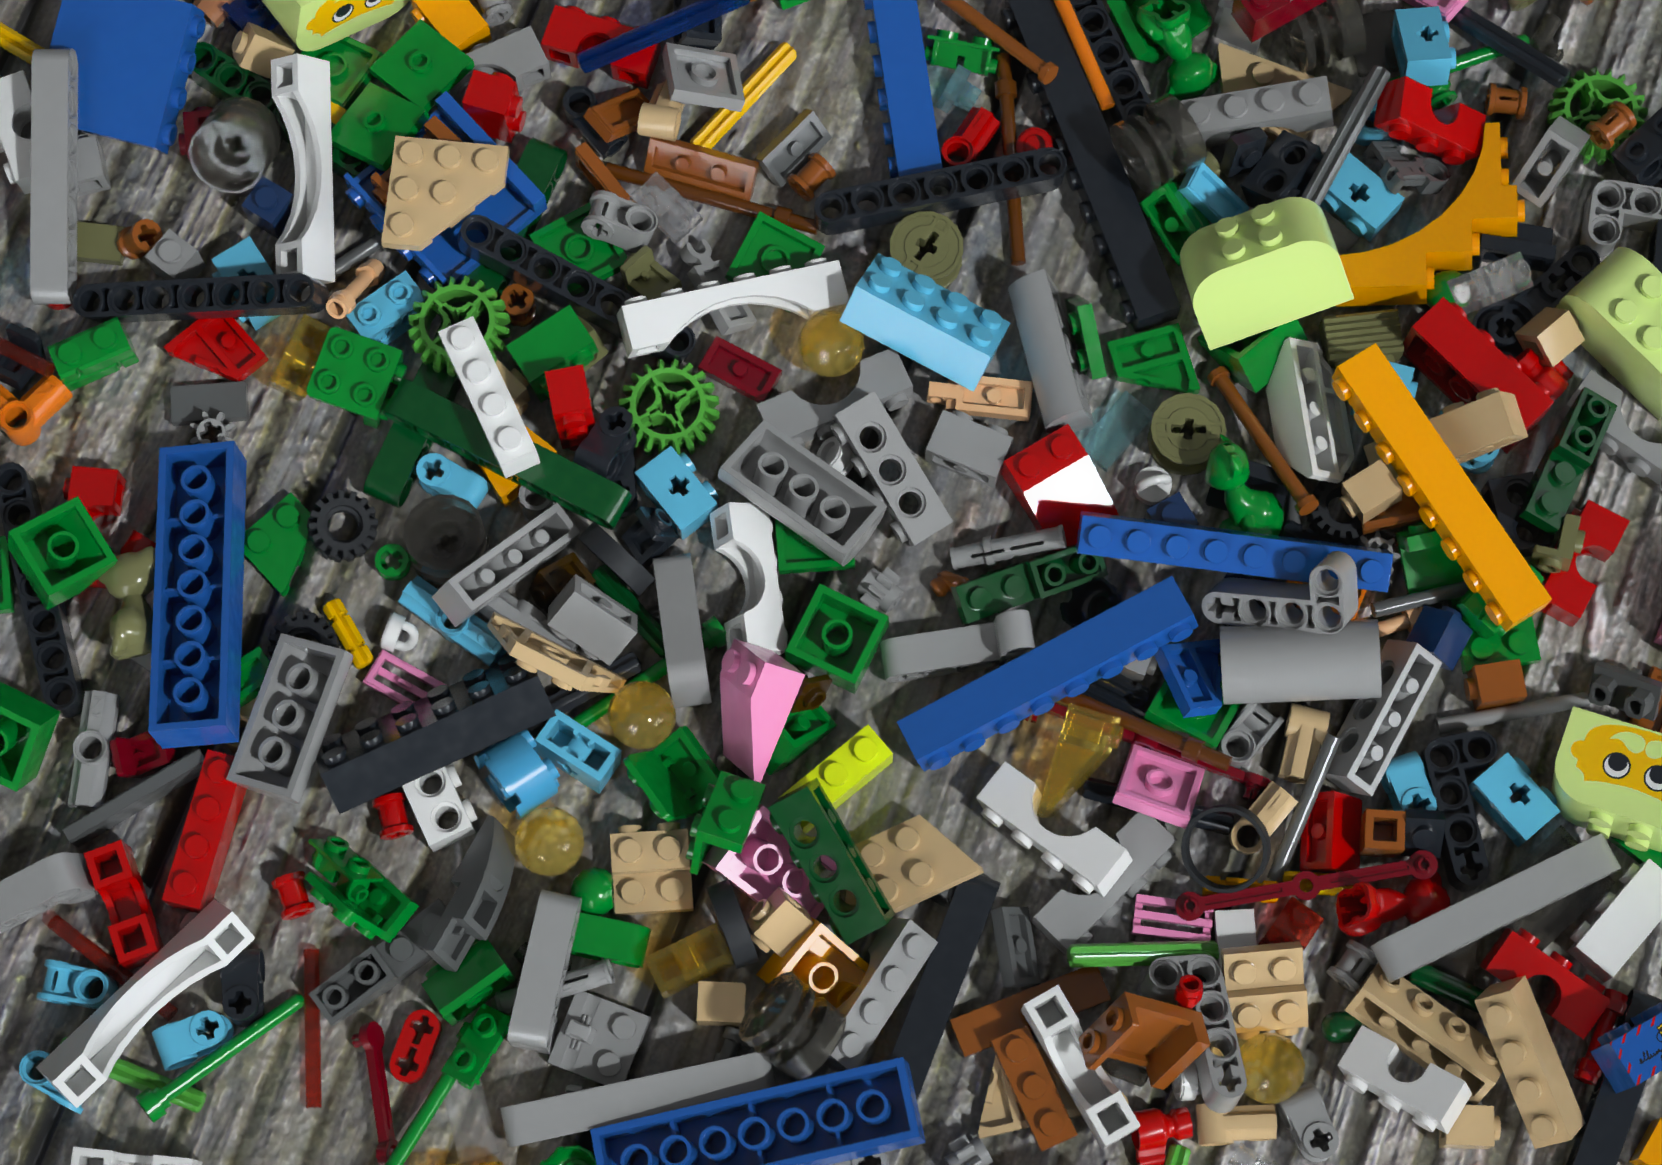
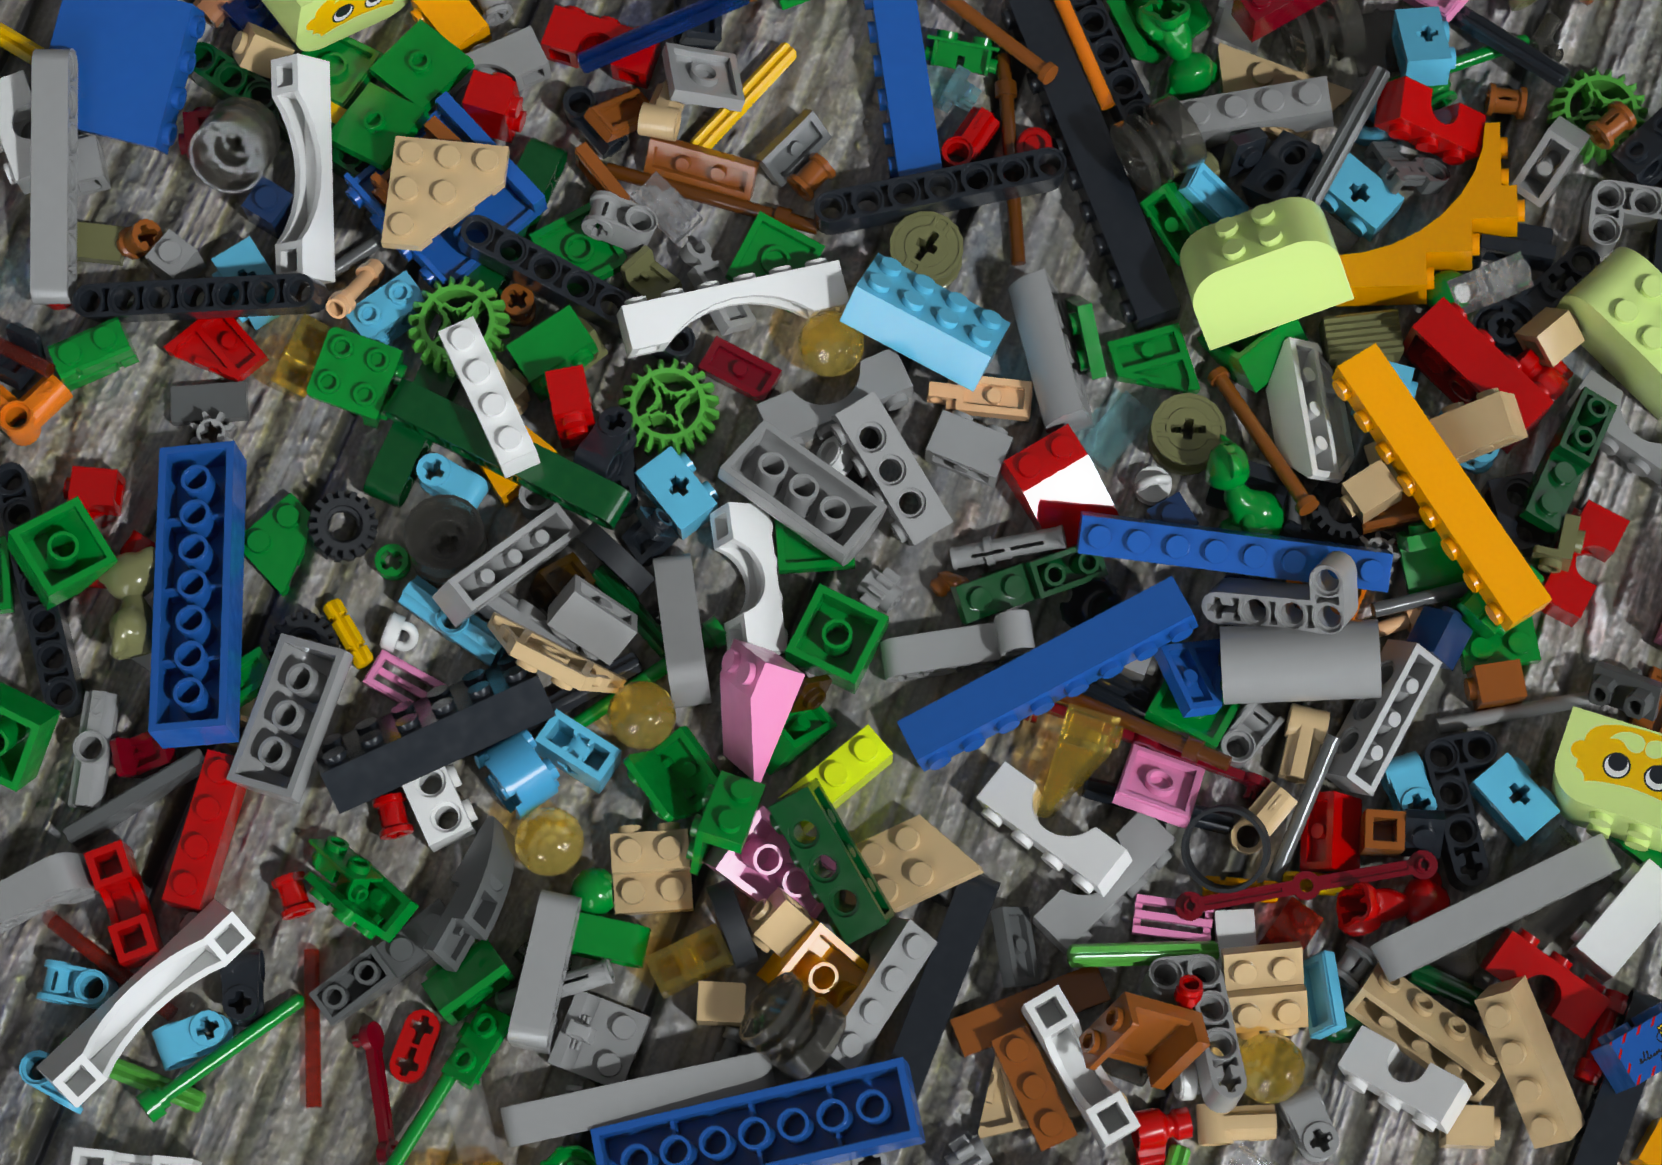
(1323, 995): none -> medium azure tile

